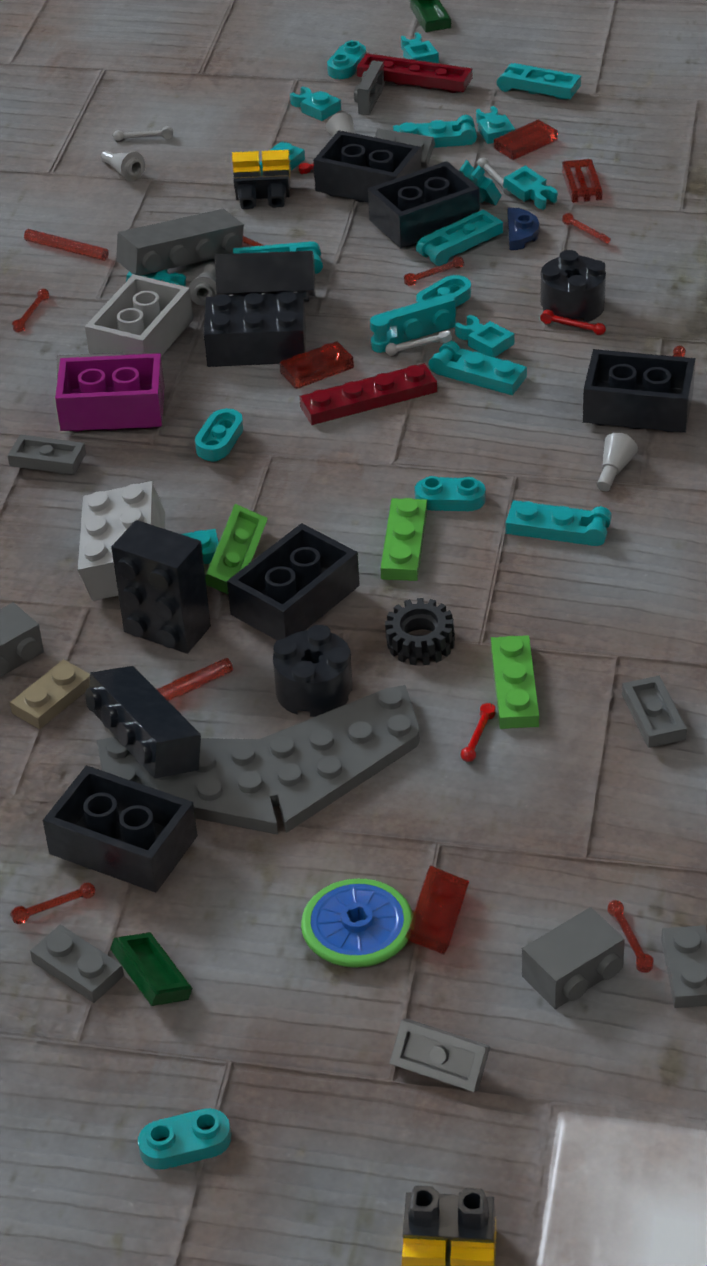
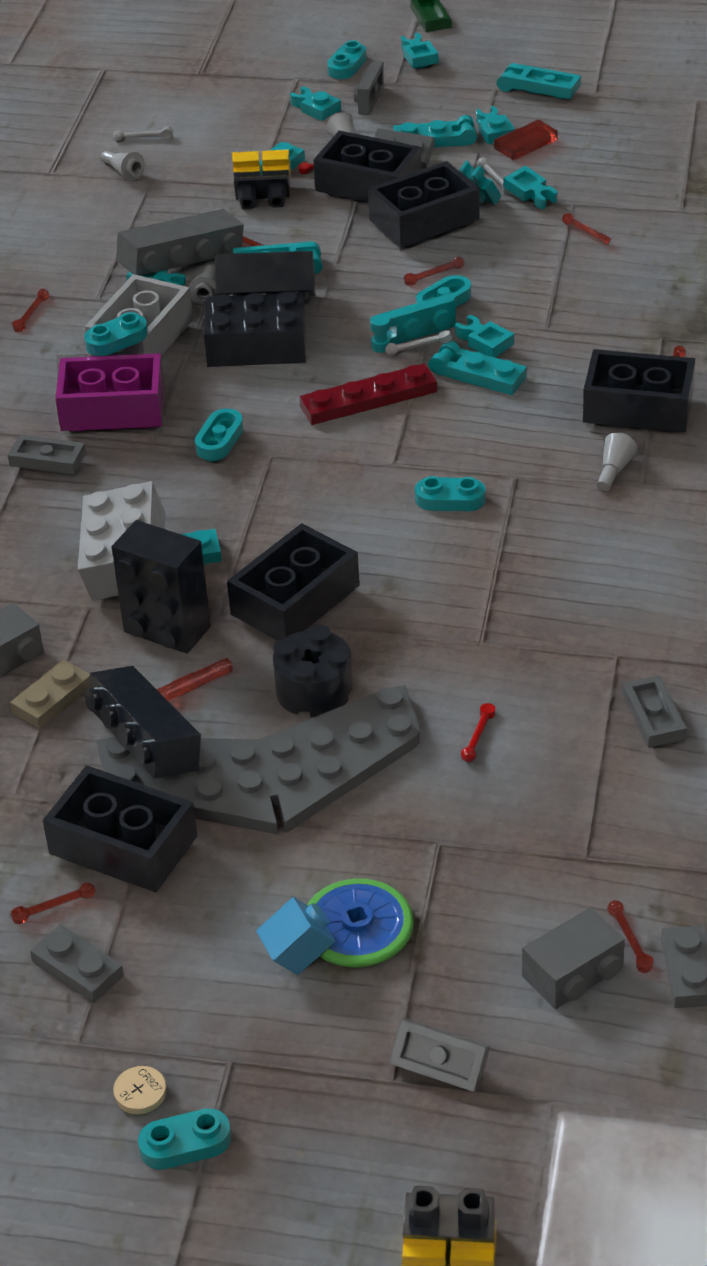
(66, 244): clear red bar -> none
(116, 334): none -> teal plate
(140, 1090): none -> tan piece
(151, 969): dark green tile -> none
(235, 546): bright green plate -> none
(296, 935): none -> dark azure brick
(316, 364): clear red plate -> none
(404, 539): bright green plate -> none
(419, 617): black tyre -> none
(420, 73): dark red plate -> none
(437, 910): clear red plate -> none
(459, 237): teal plate -> none
(514, 682): bright green plate -> none
(522, 228): dark blue plate -> none
(548, 316): red hinge -> none
(558, 523): teal plate -> none
(573, 286): black brick -> none
(582, 191): clear red tile -> none

